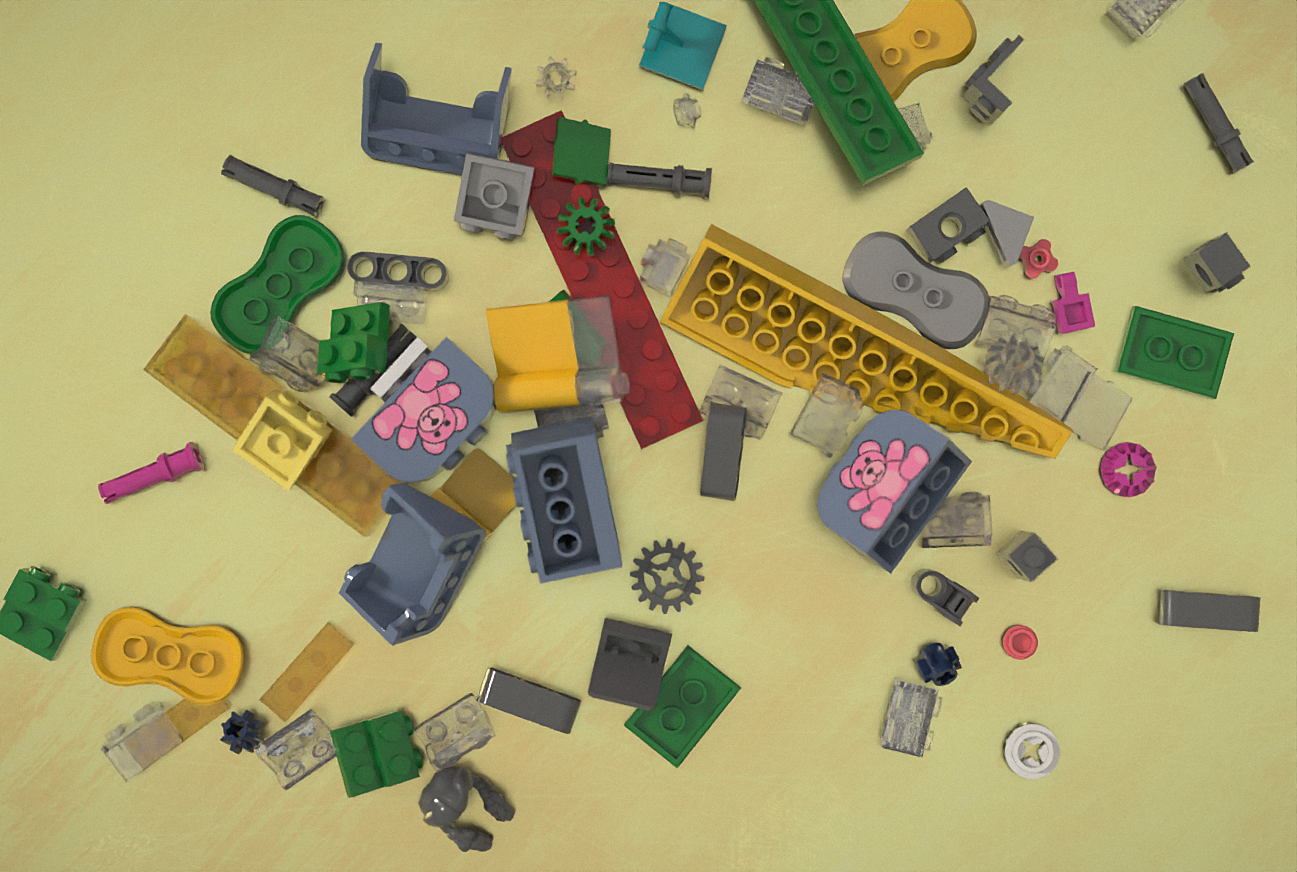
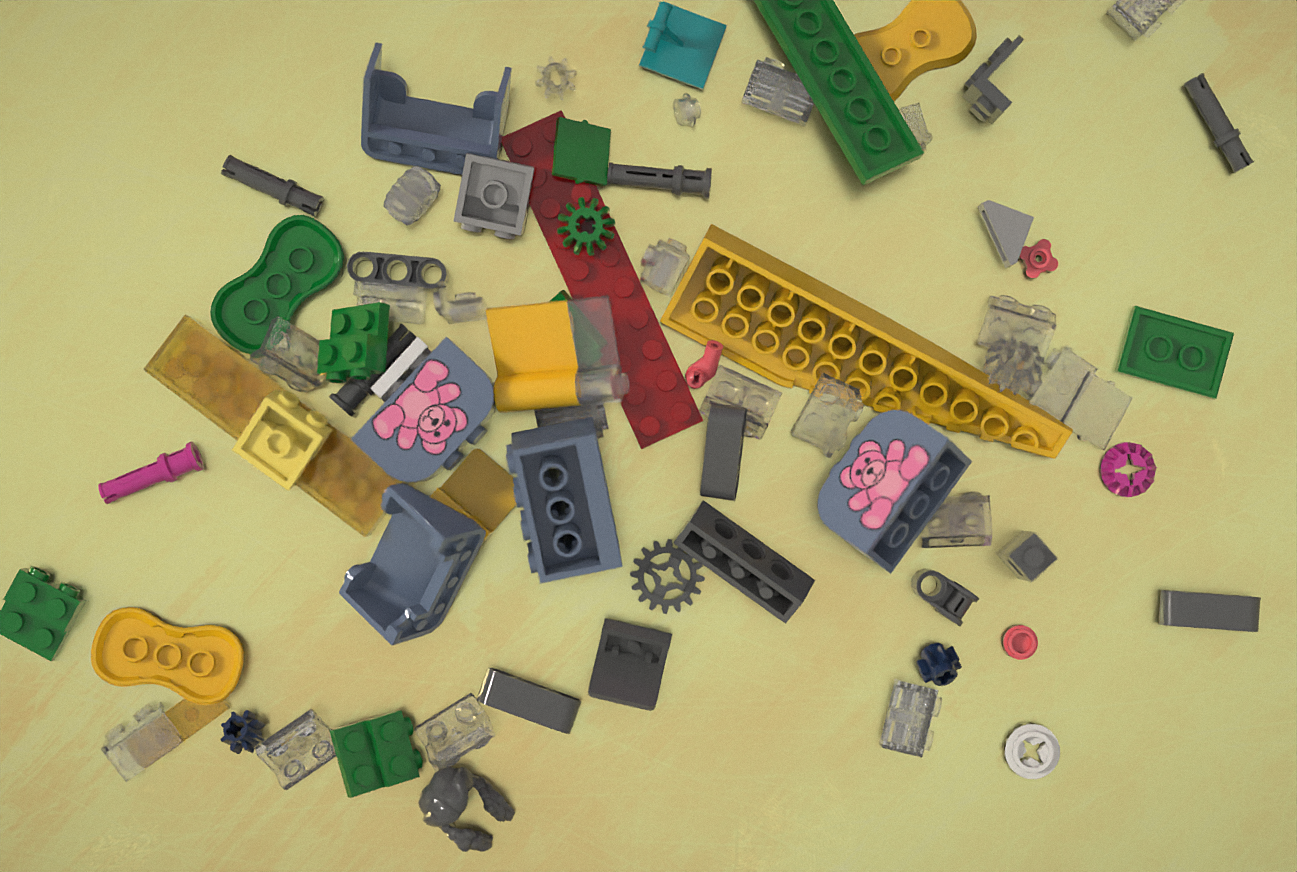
(306, 671): clear yellow tile -> none
(411, 195): none -> clear gear
(463, 309): none -> clear bracket
(687, 706): green tile -> none
(706, 366): none -> coral arm
(744, 562): none -> dark grey brick
(938, 301): light grey plate -> none
(963, 211): dark grey brick -> none
(1073, 310): dark pink plate -> none
(1217, 264): dark grey brick -> none

